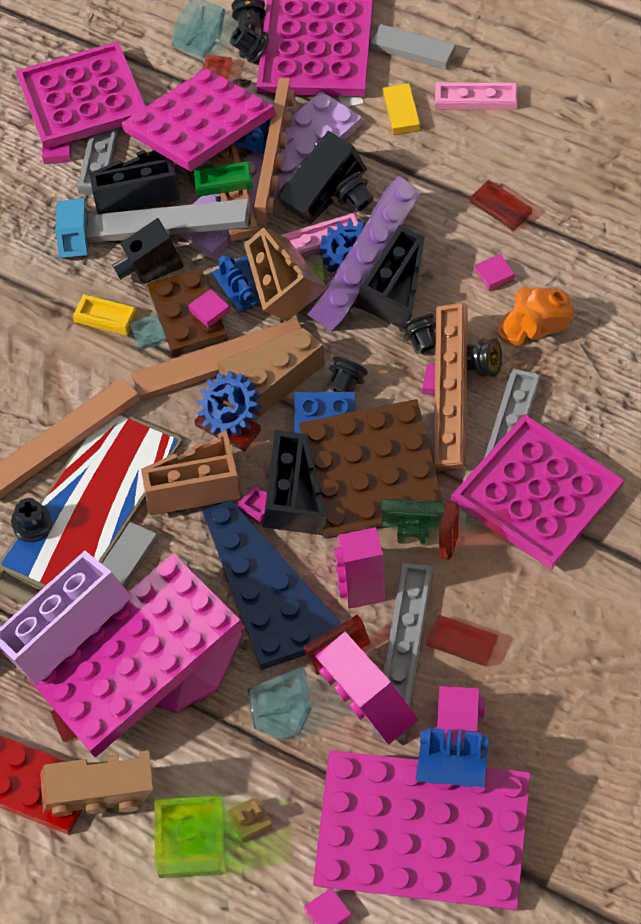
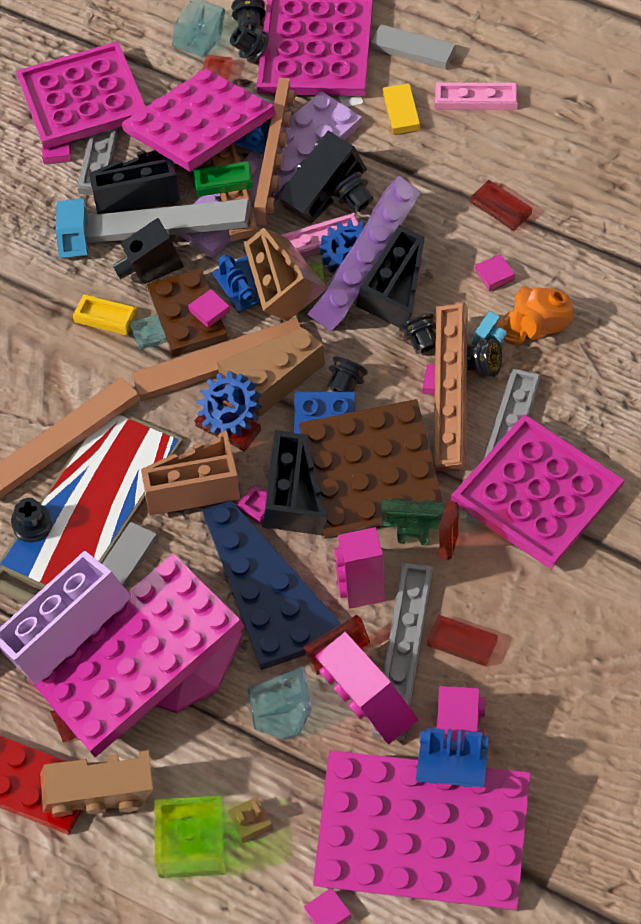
(488, 329): none -> medium azure tile

